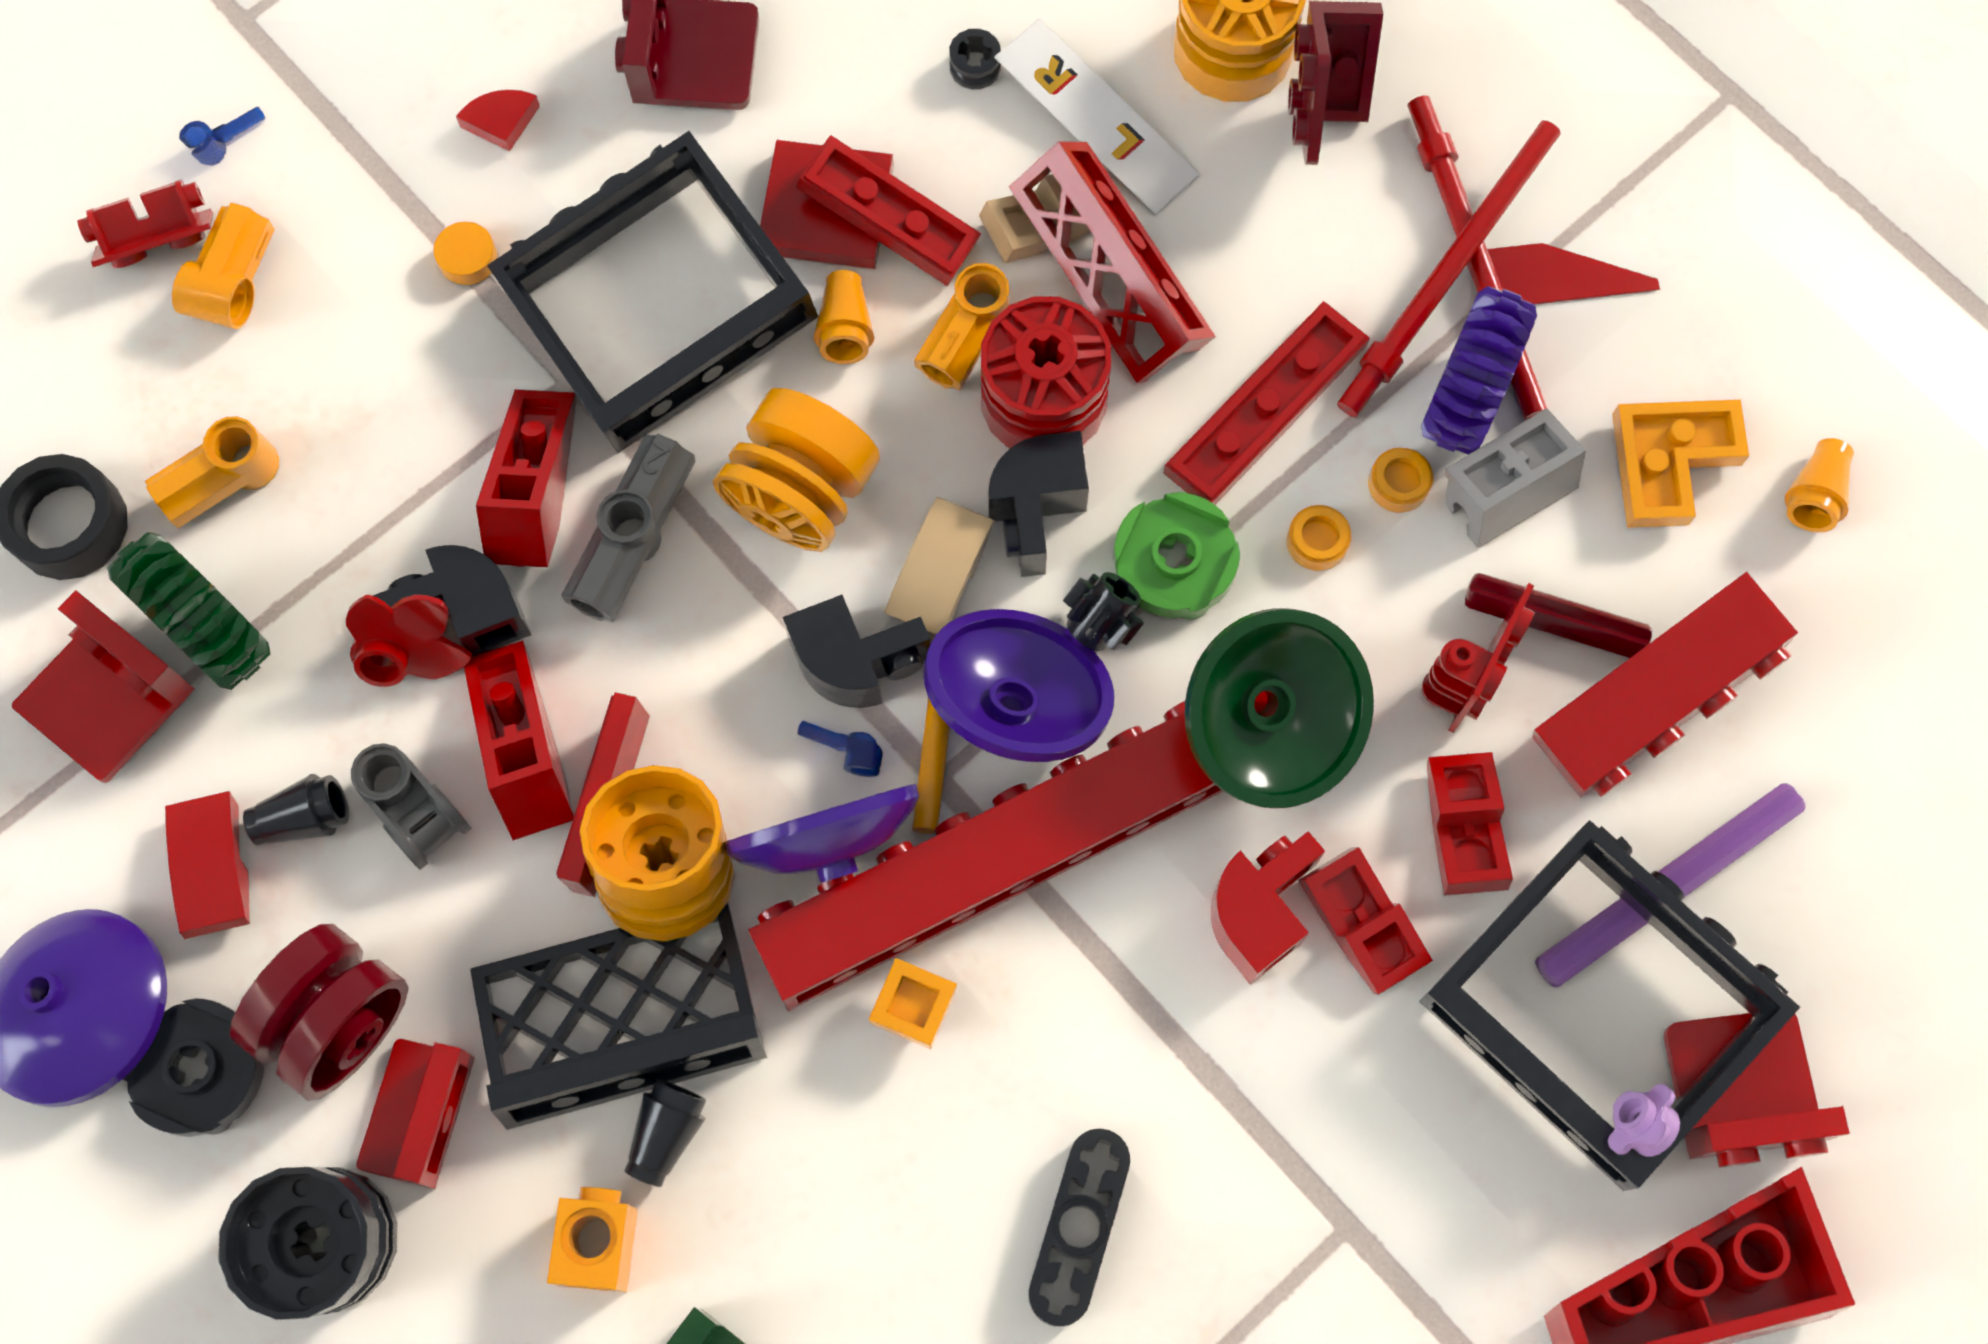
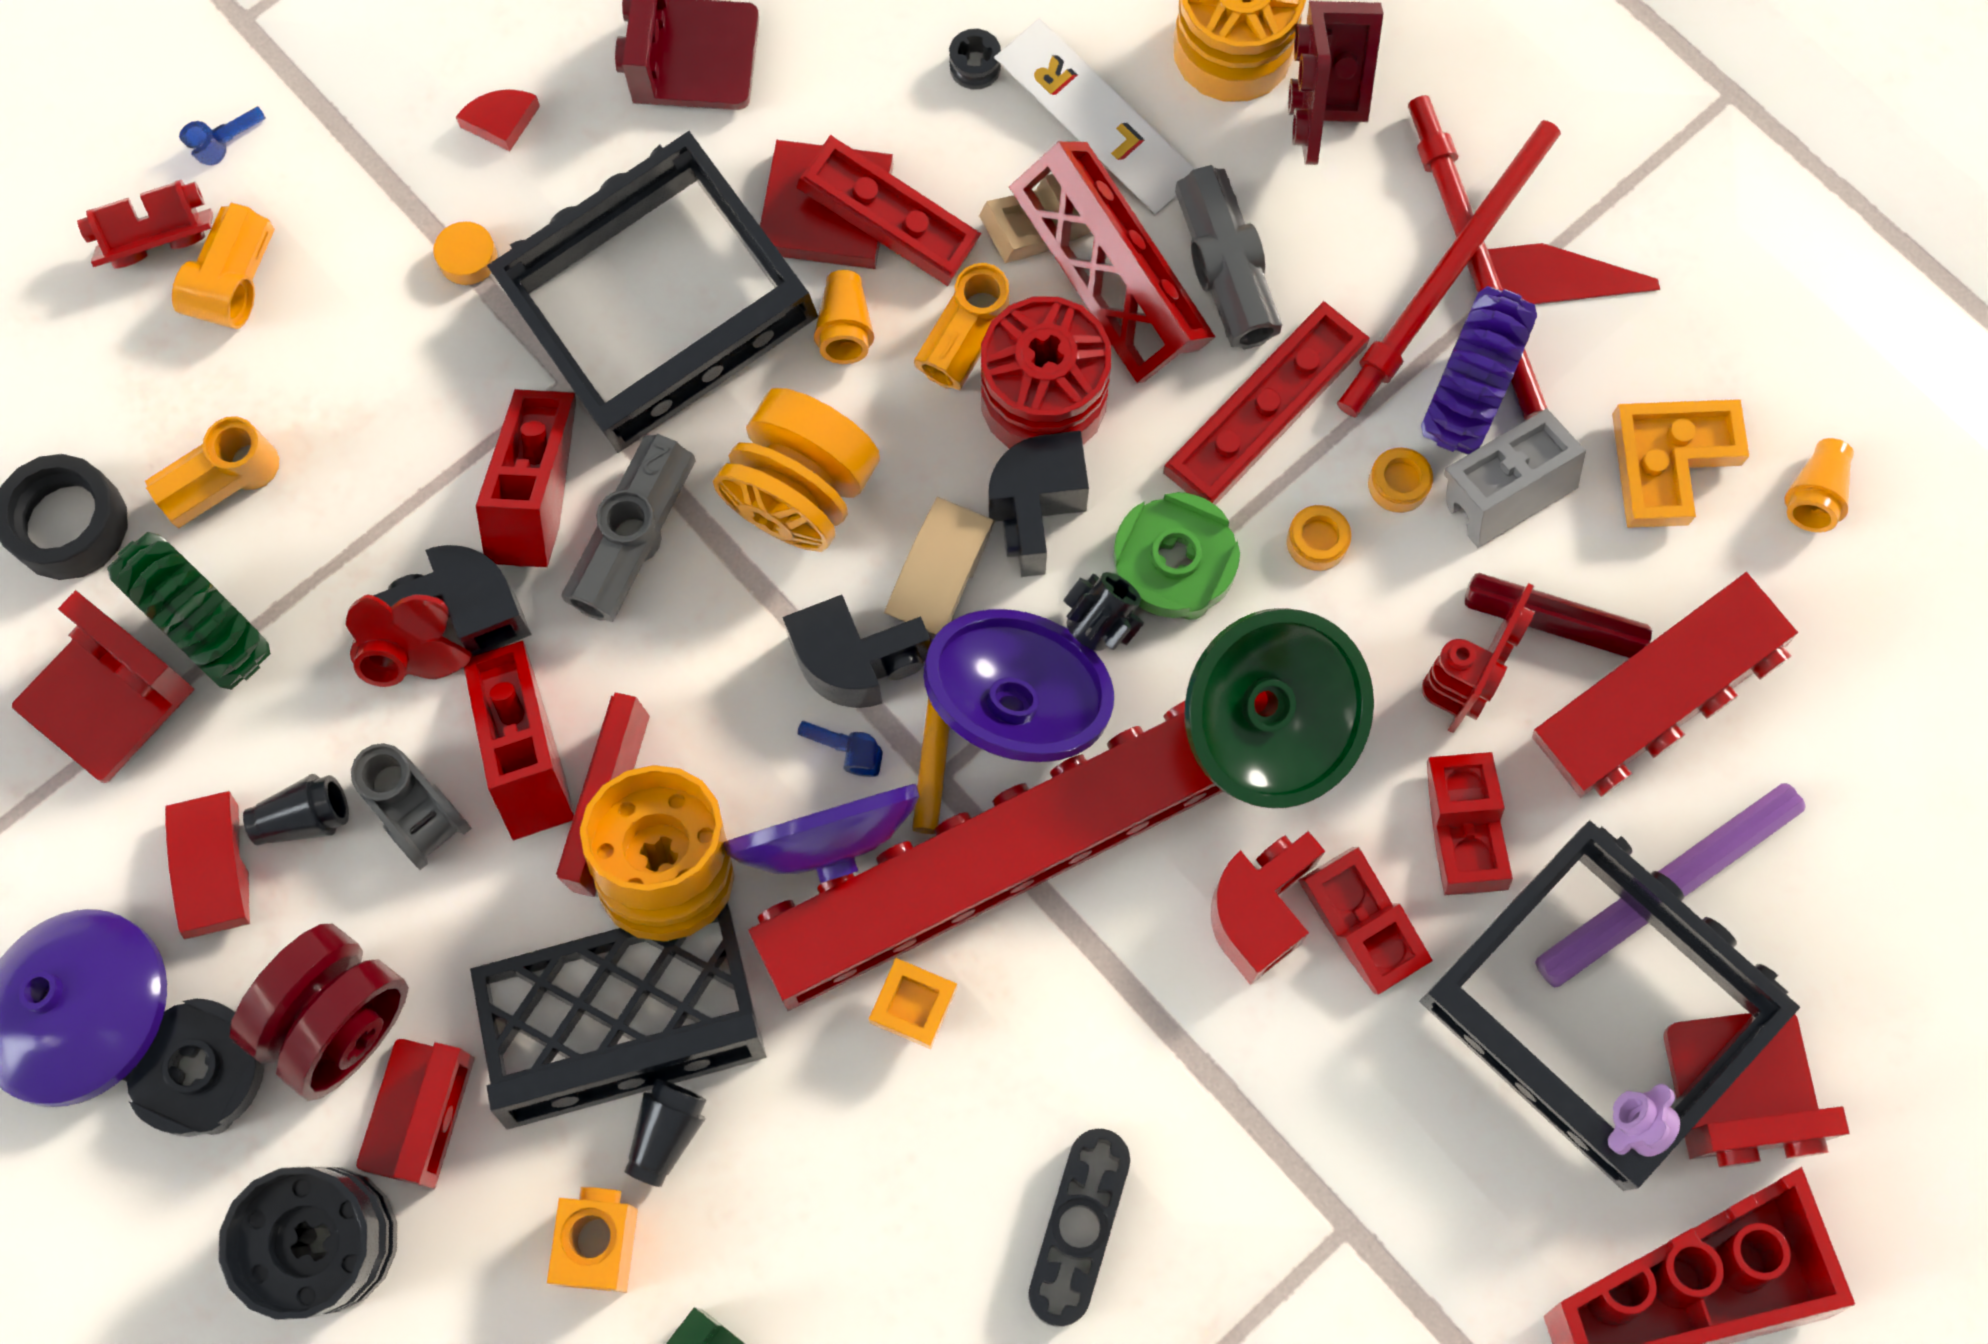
(1228, 257): none -> dark grey piece

